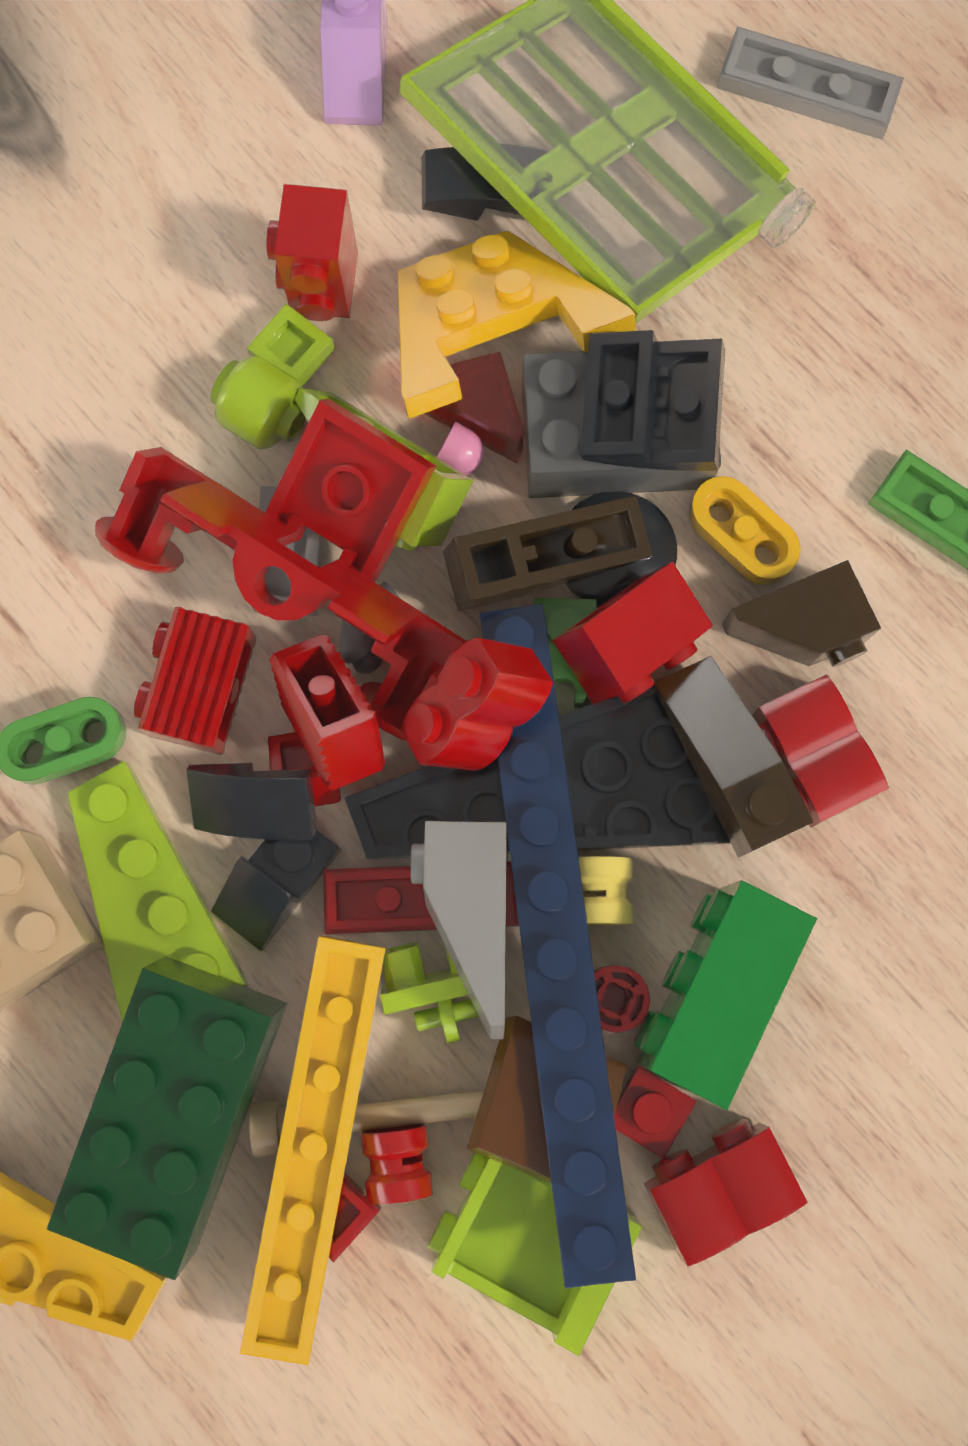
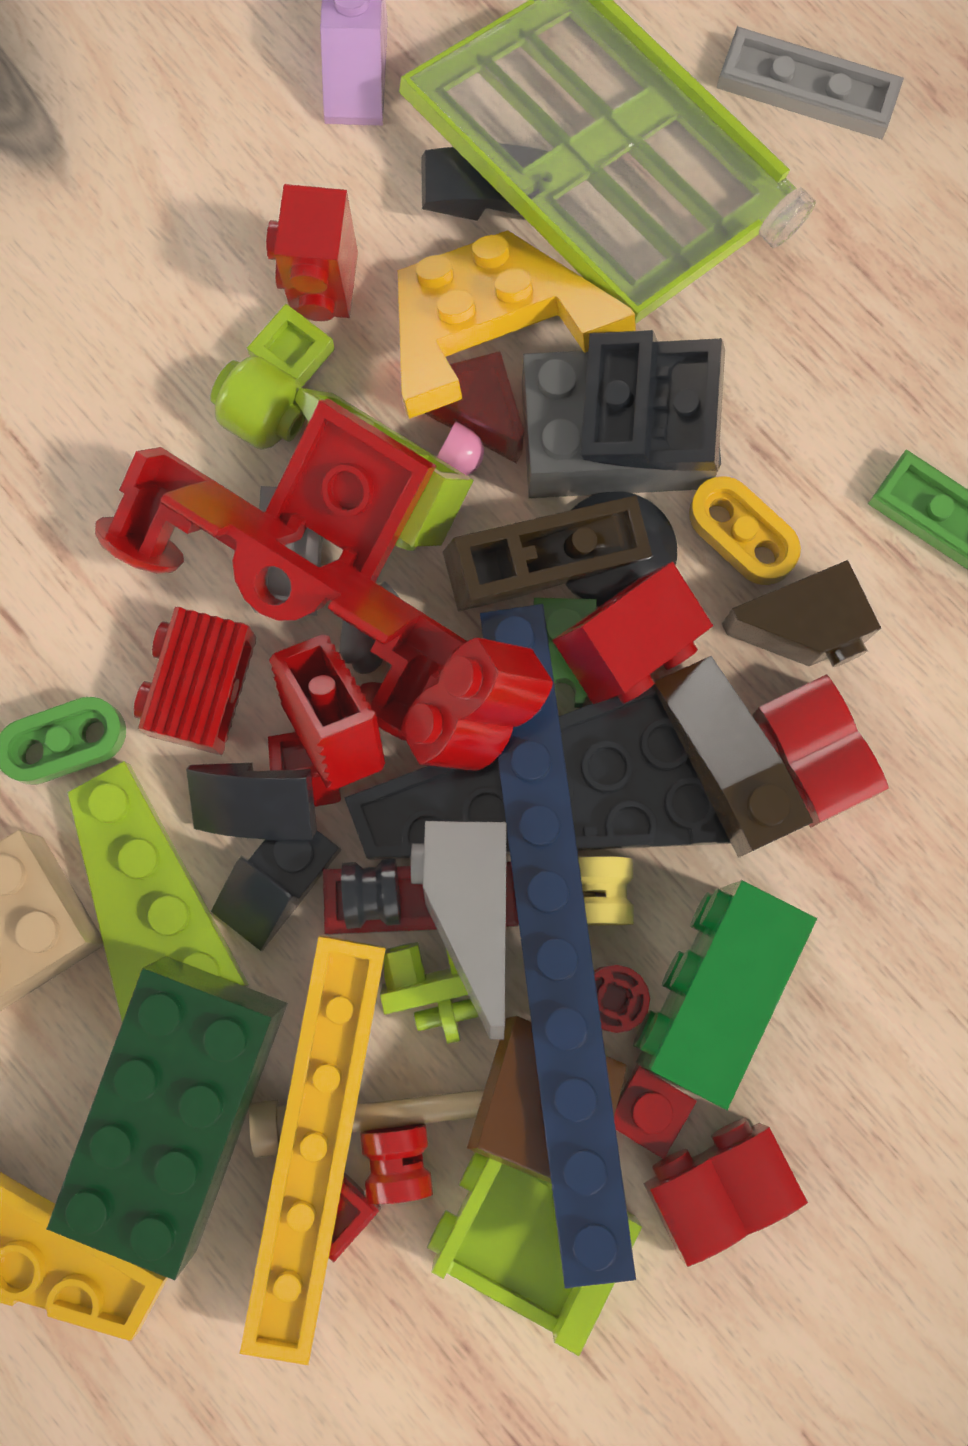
(370, 893): none -> black wheel

